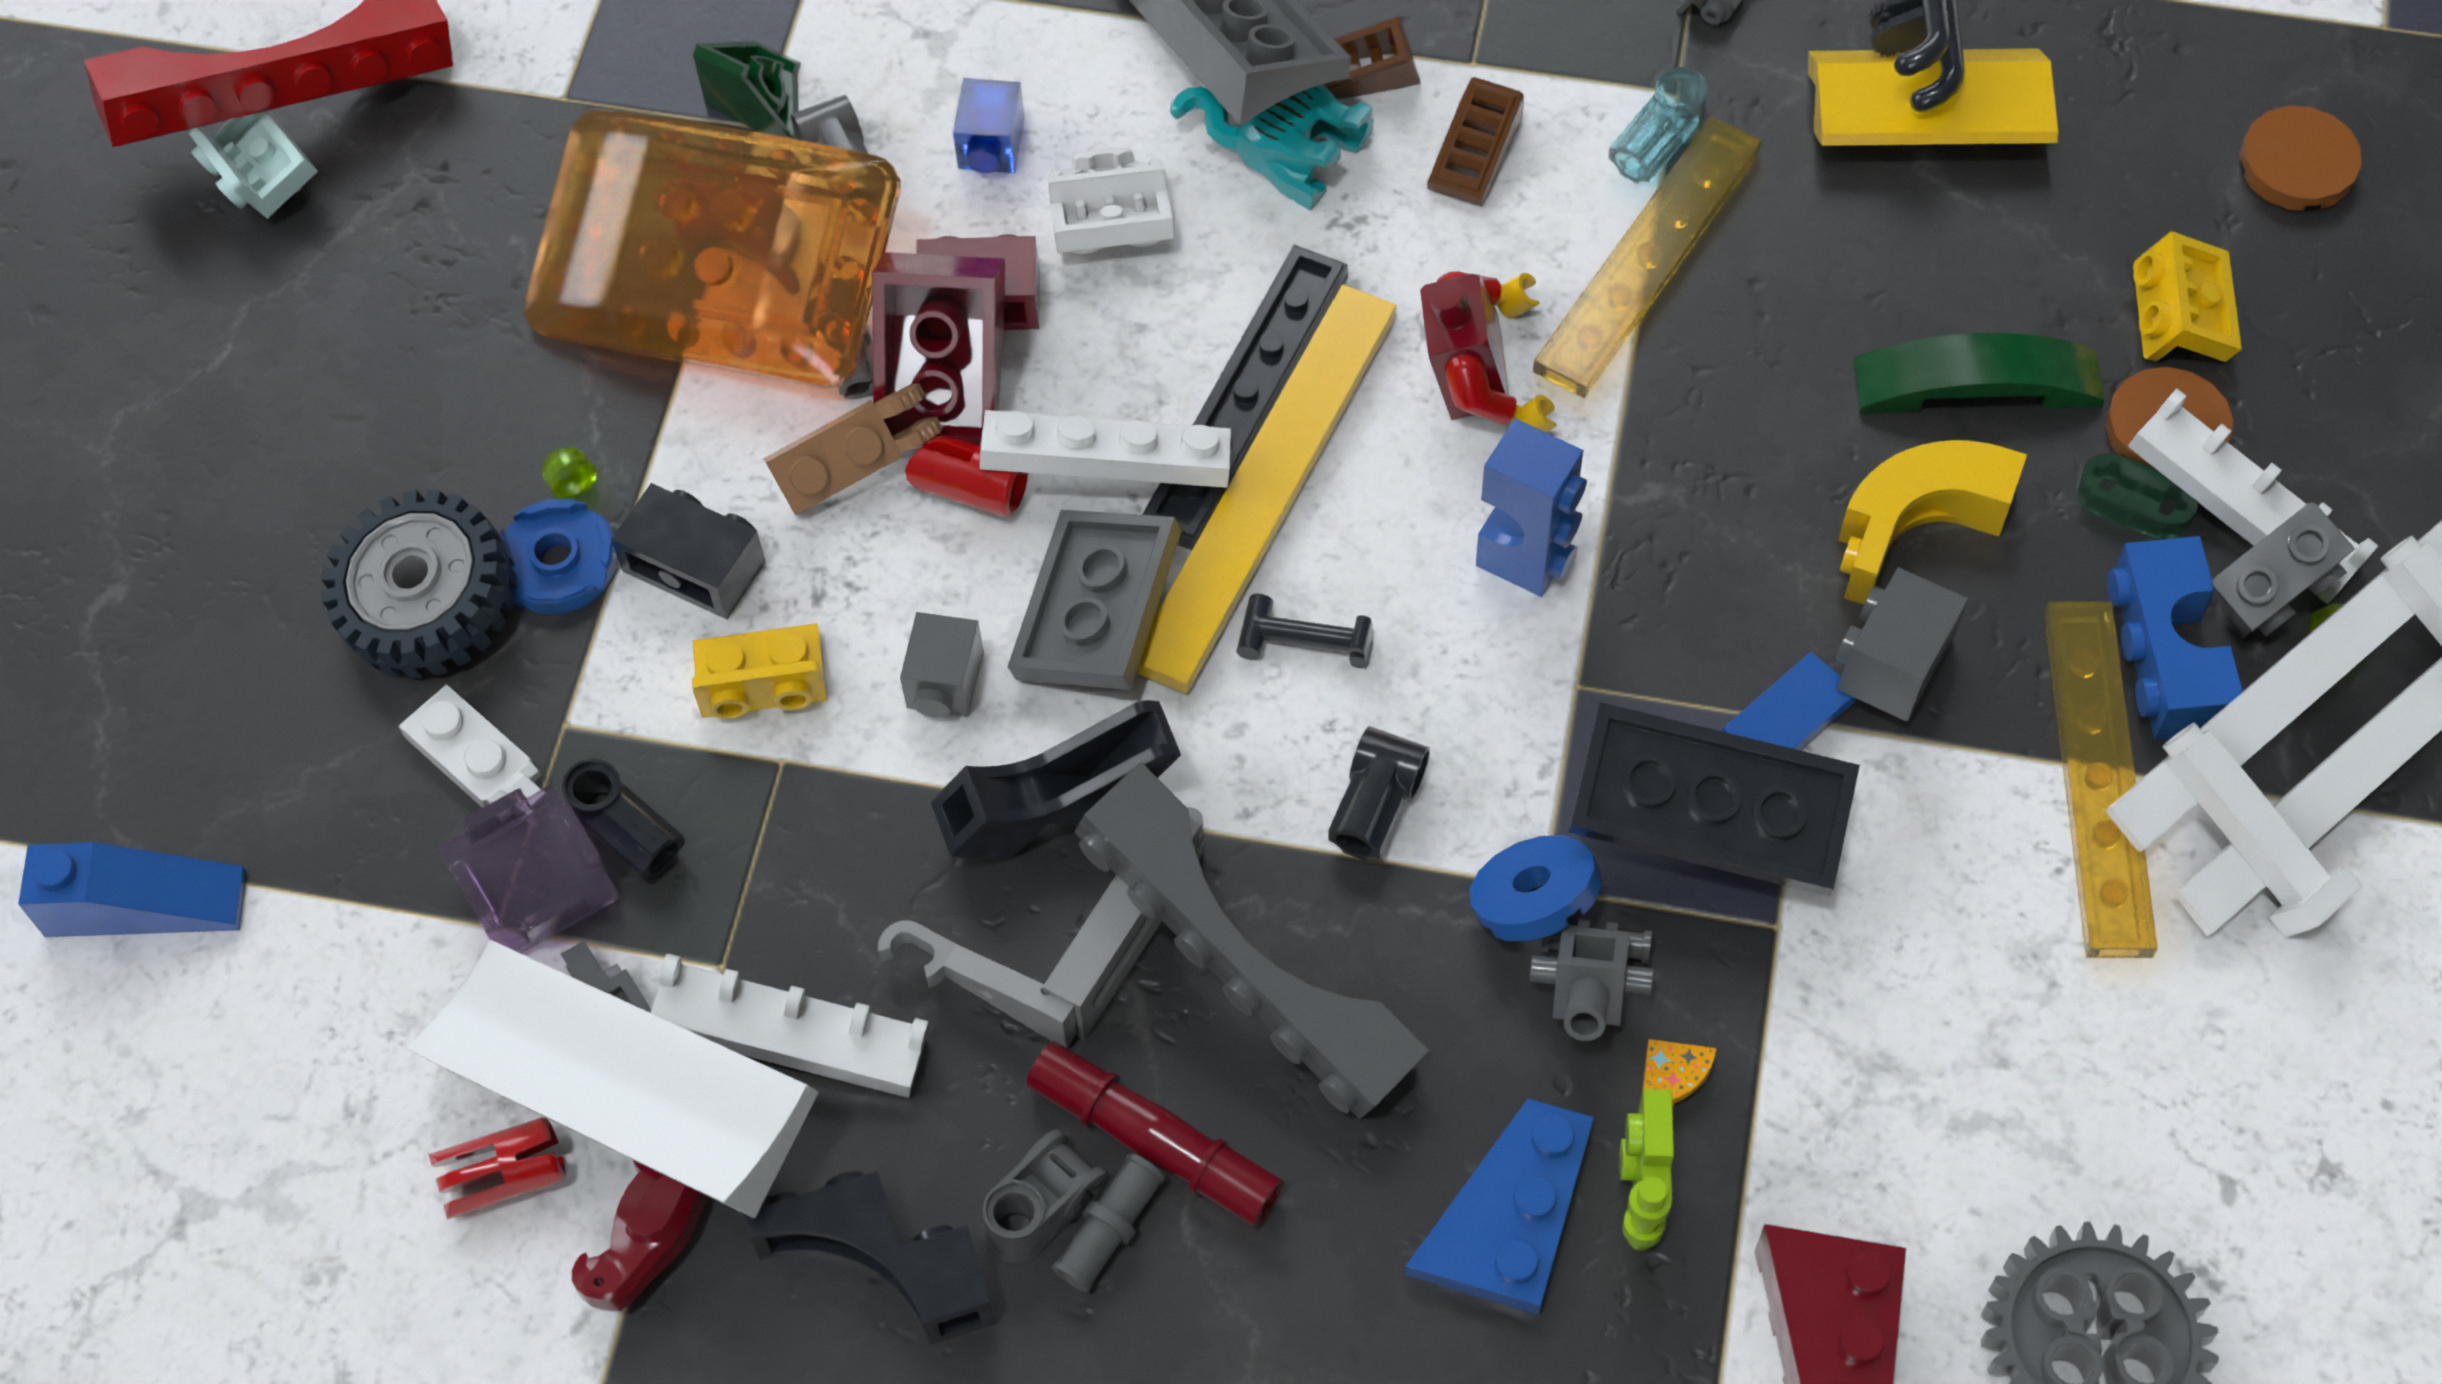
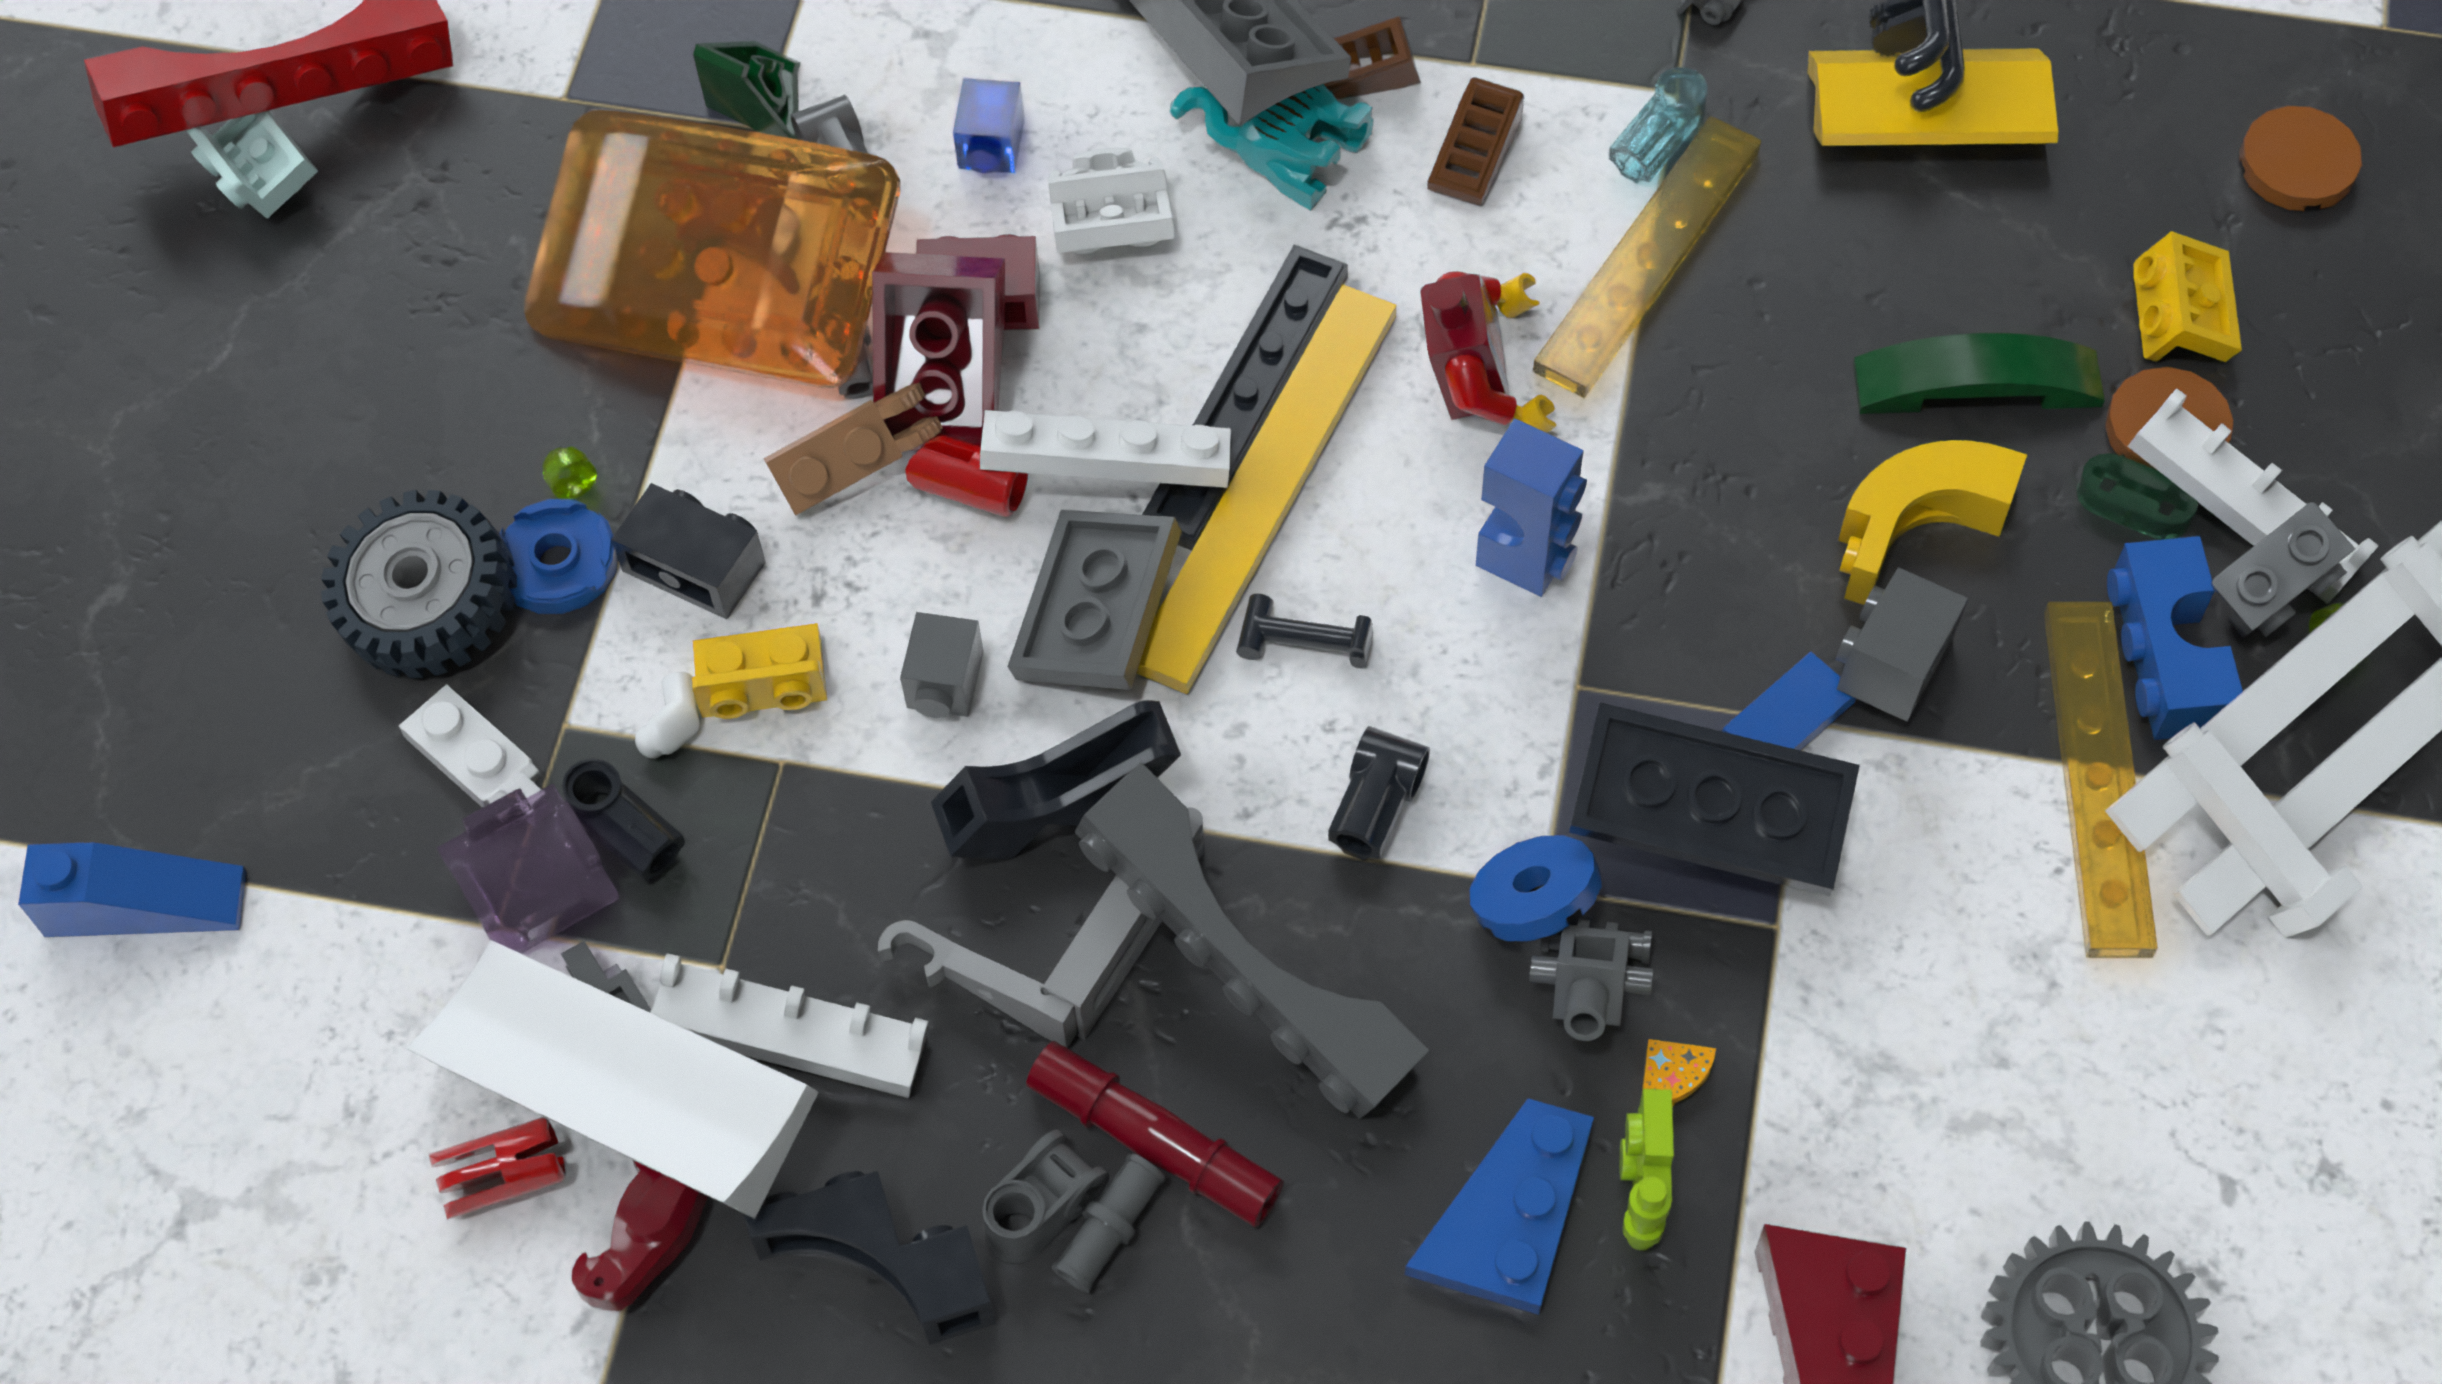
(674, 722): none -> white arm

